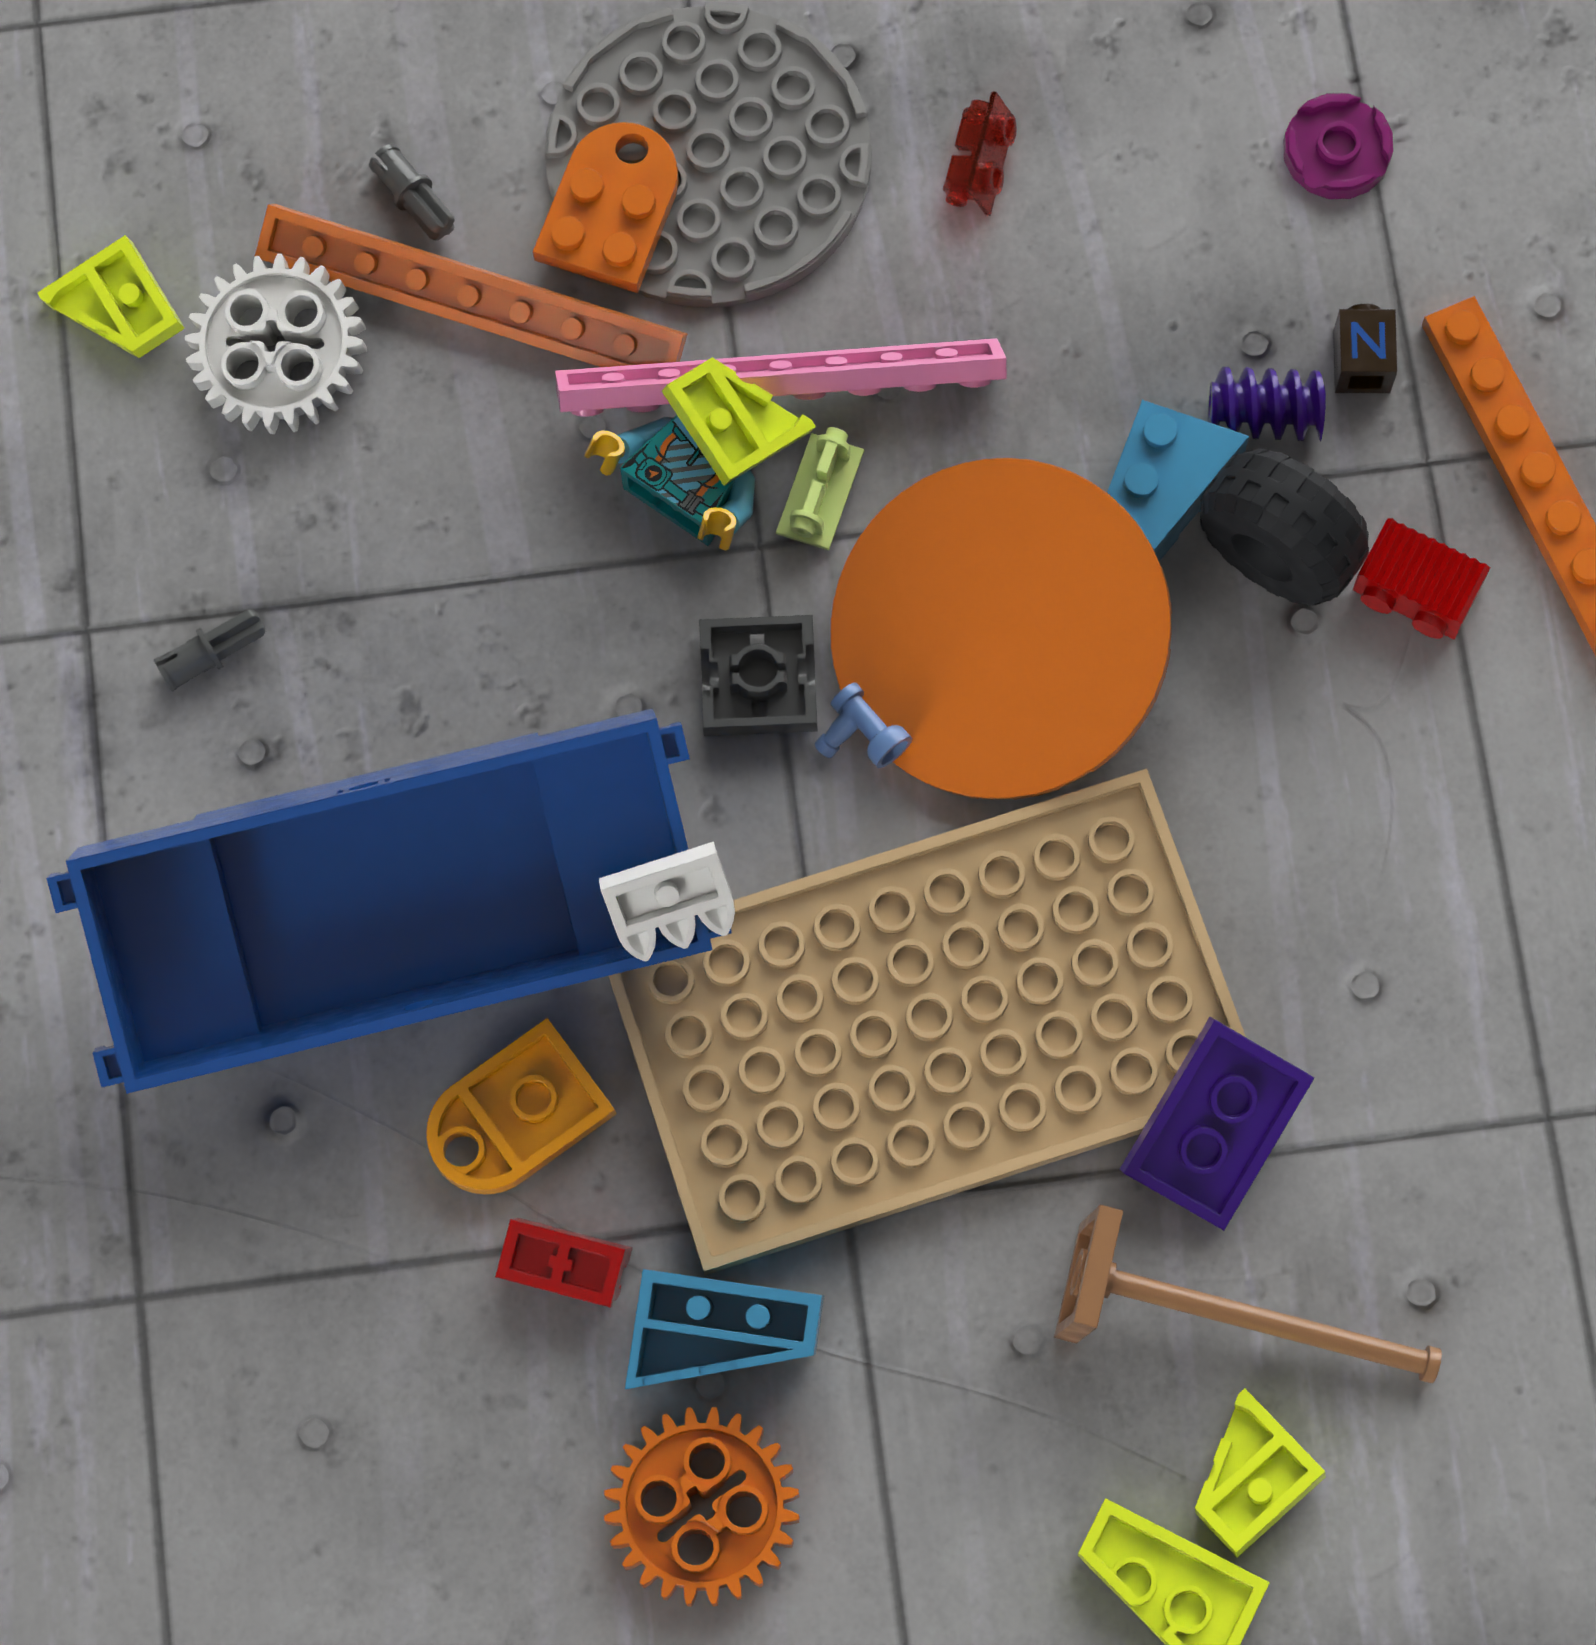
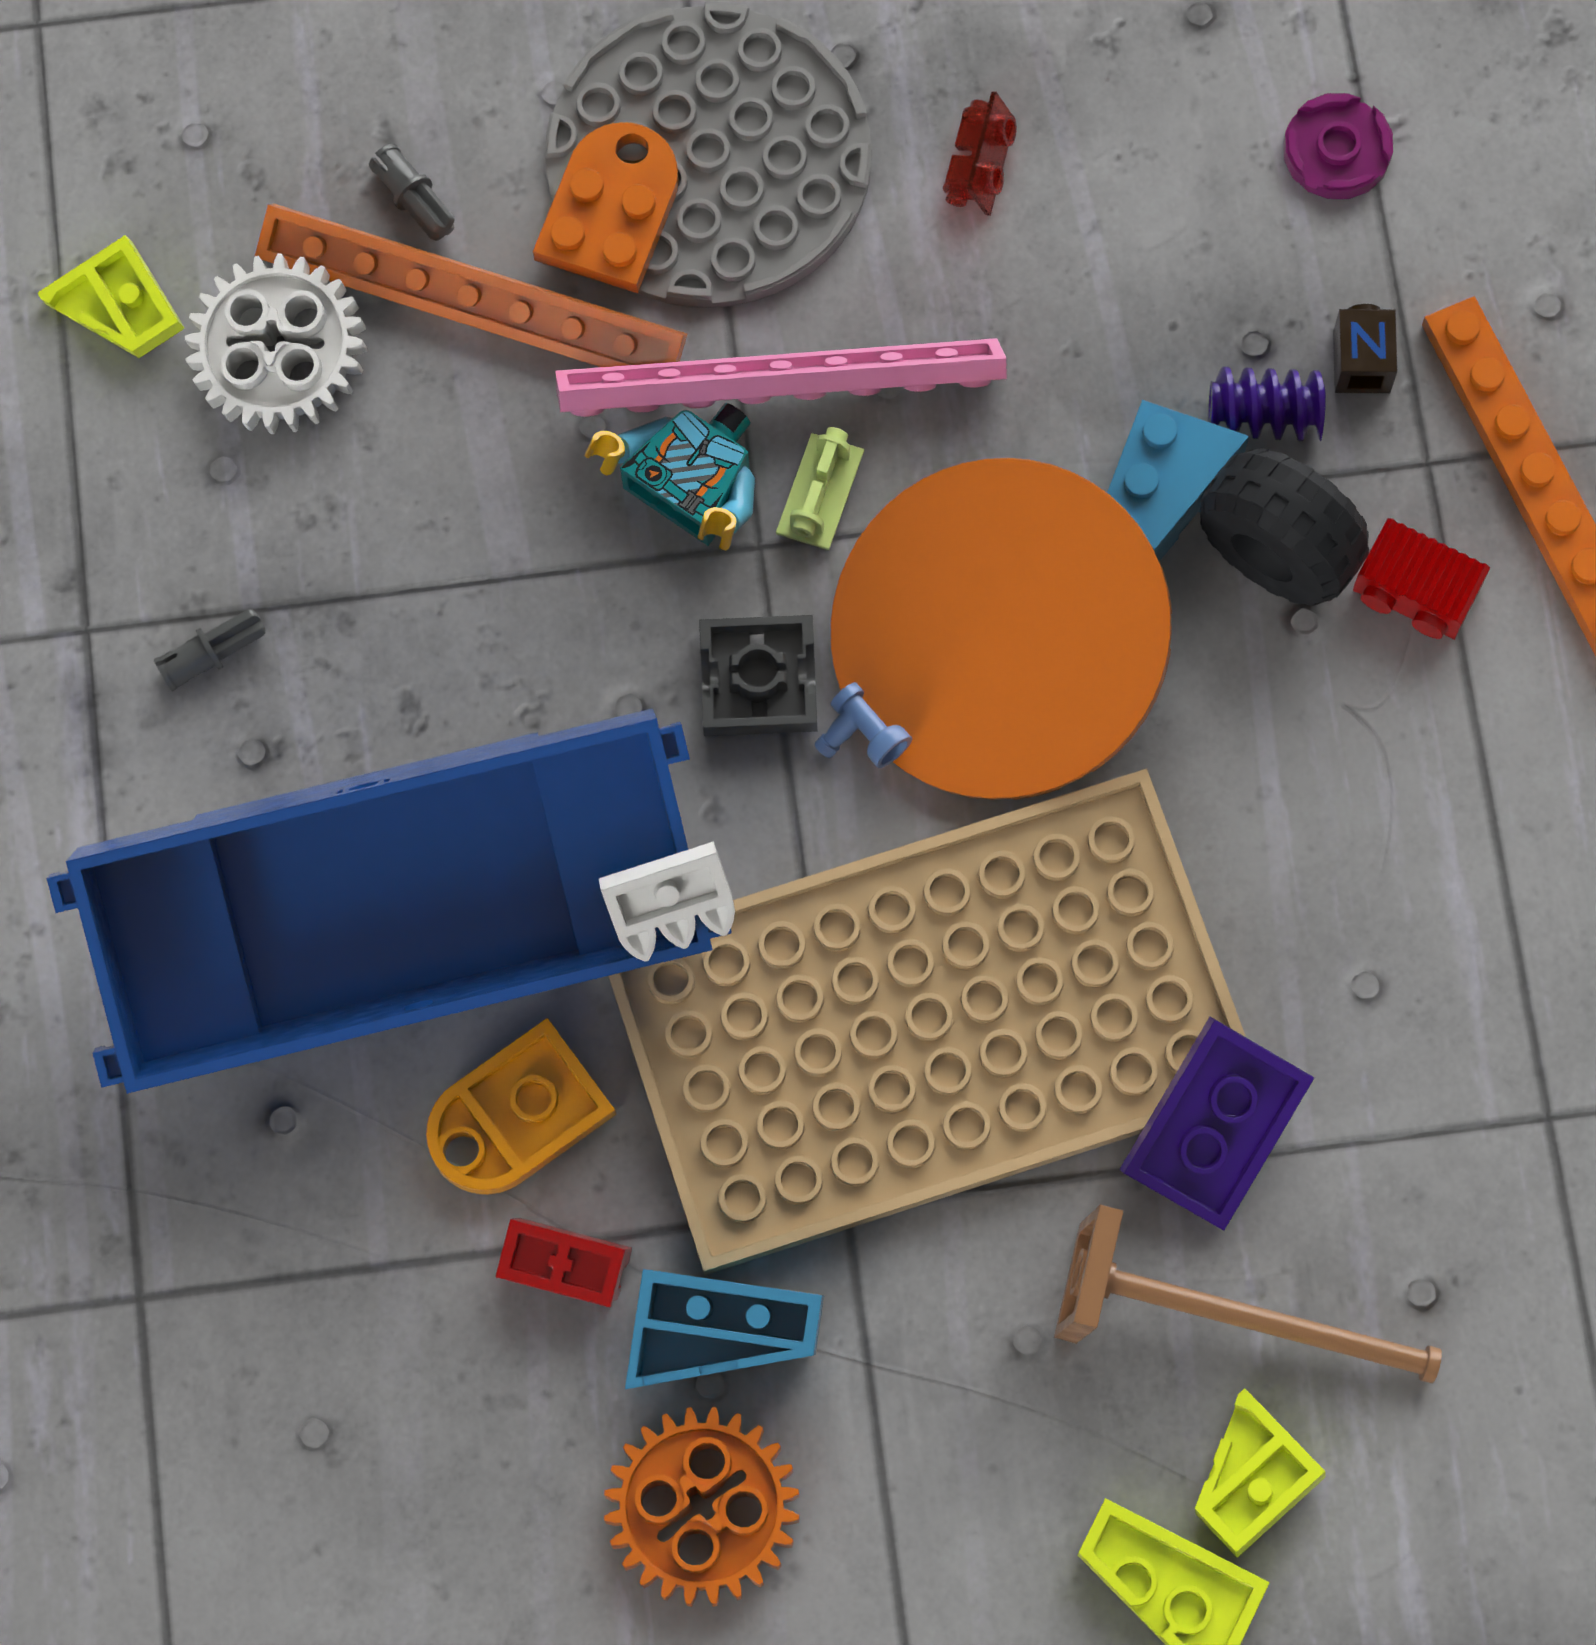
(732, 419): neon yellow wing -> none

